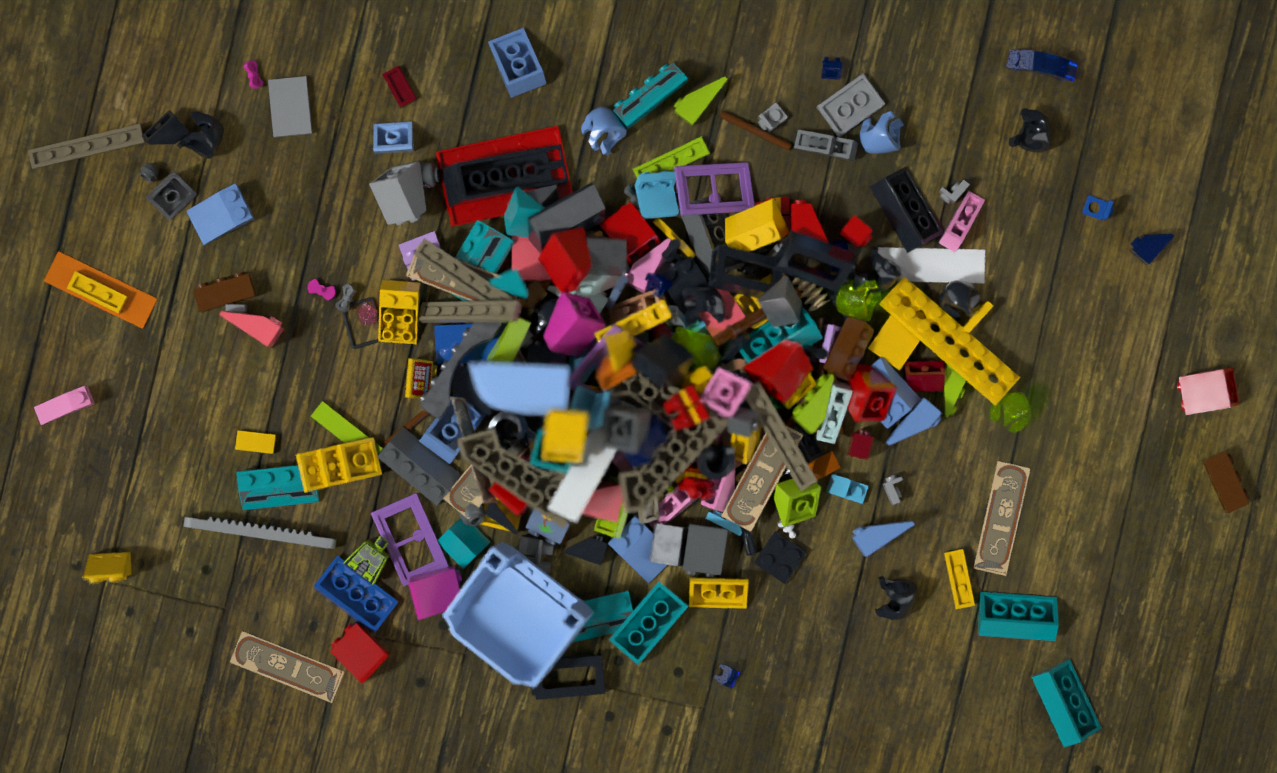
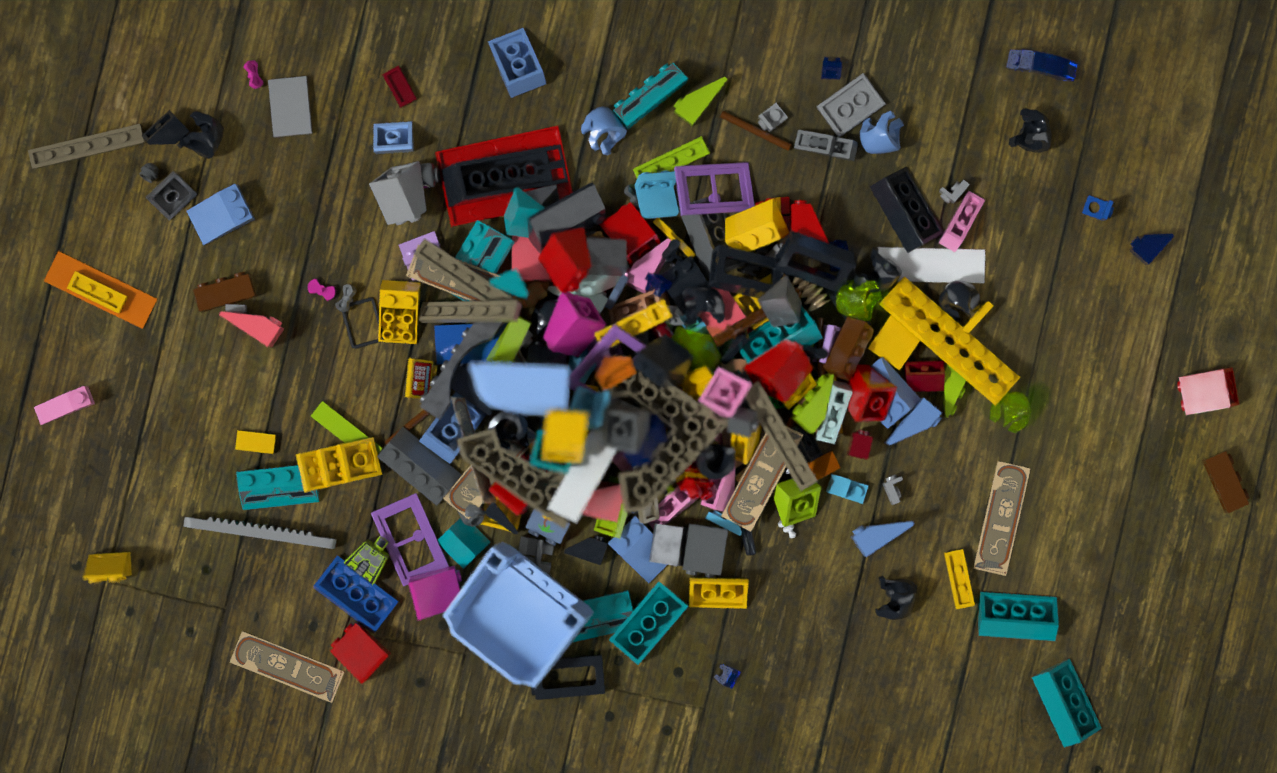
(367, 314): clear pink plant -> none
(620, 348): yellow slope -> none
(682, 401): red hips -> none
(780, 557): black plate -> none
(856, 232): red brick -> none

